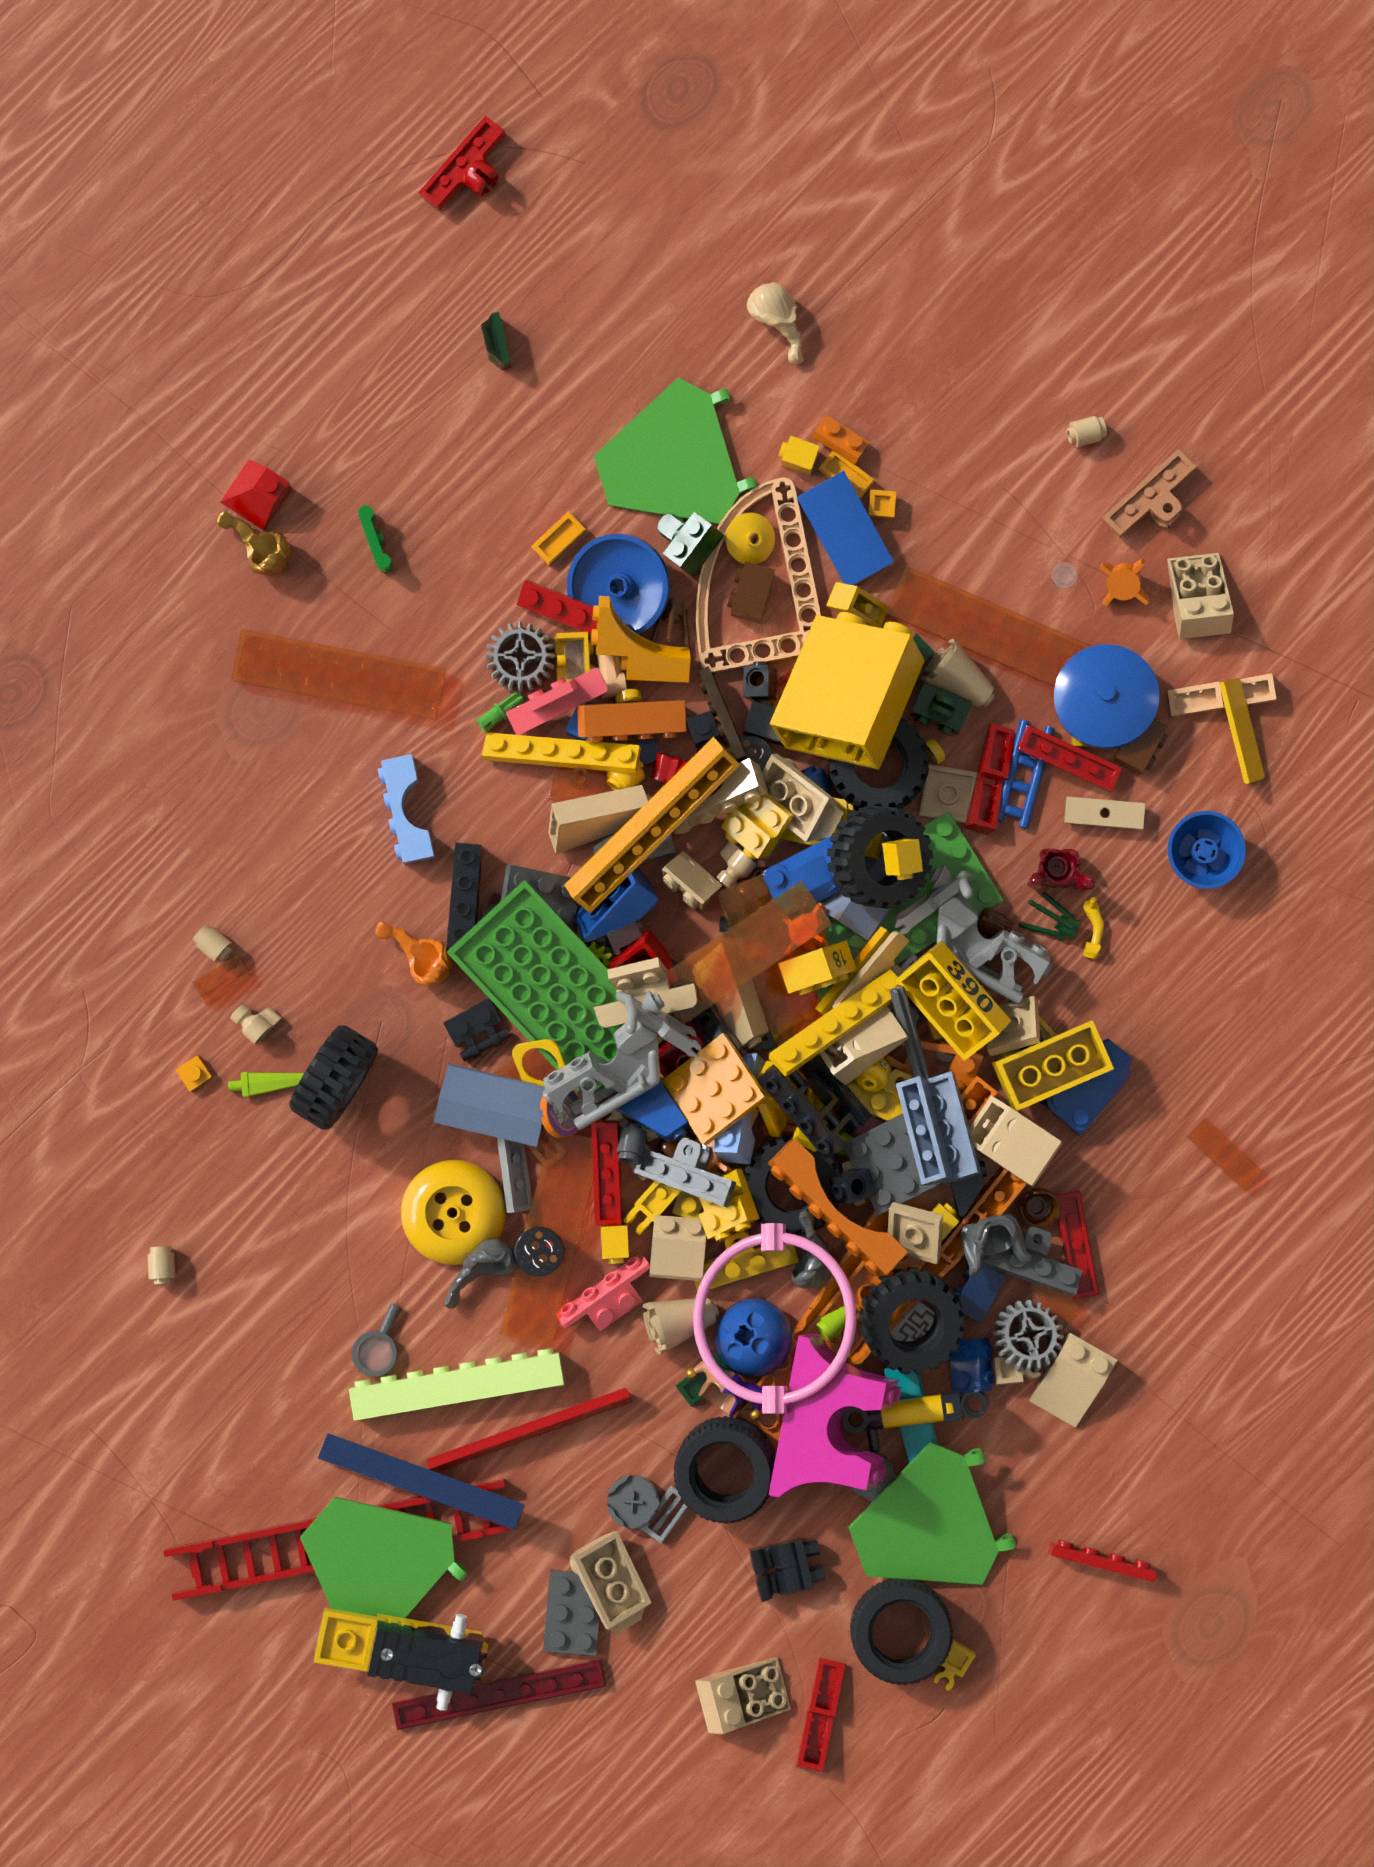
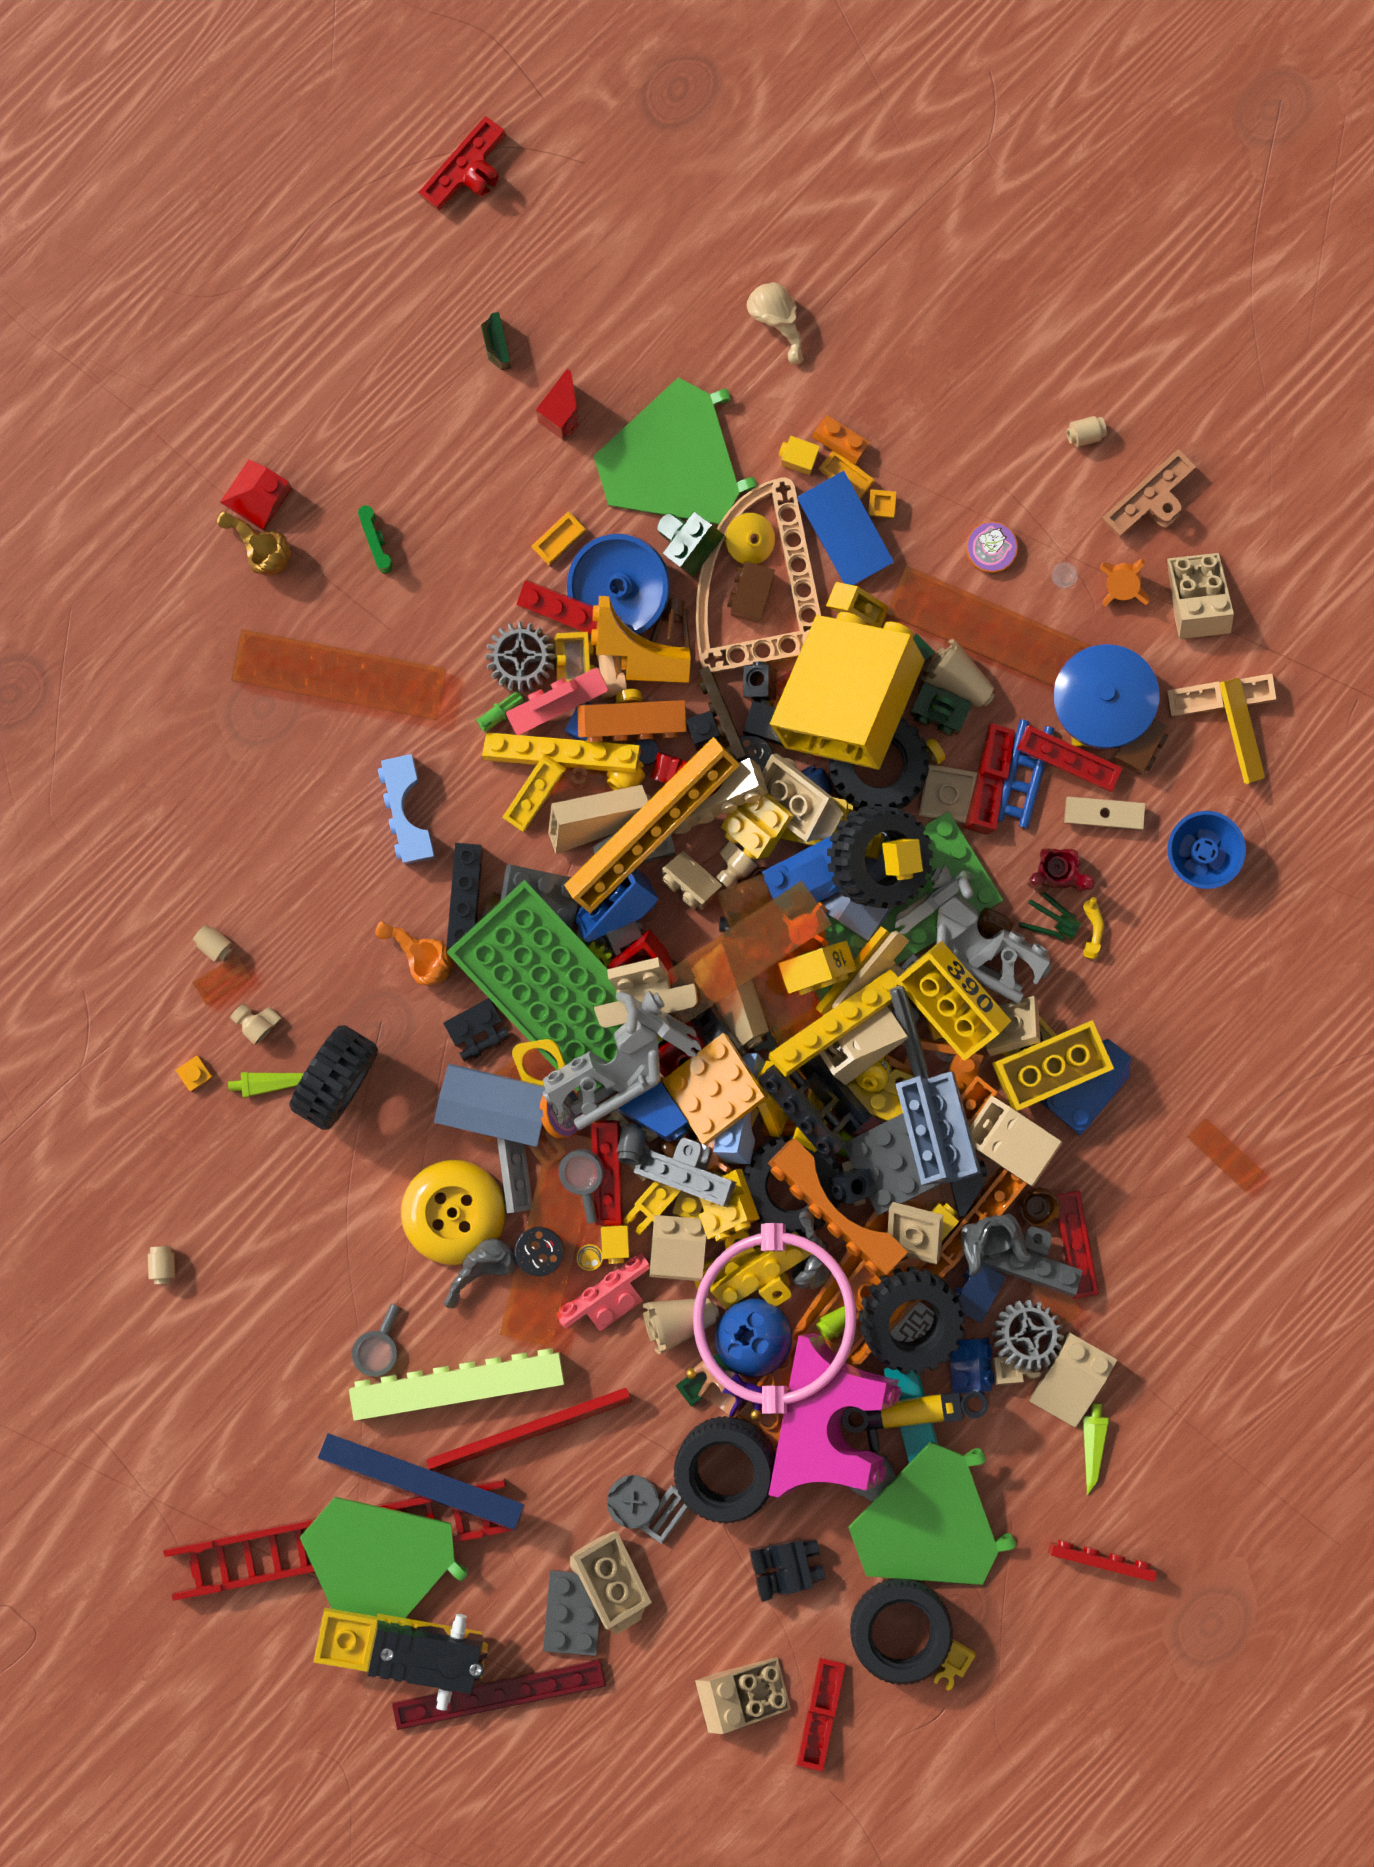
(534, 793): none -> yellow tile
(559, 408): none -> red slope
(582, 1174): none -> piece
(589, 1257): none -> yellow tile
(763, 1273): none -> yellow plate
(991, 547): none -> tile
(1094, 1440): none -> lime bar

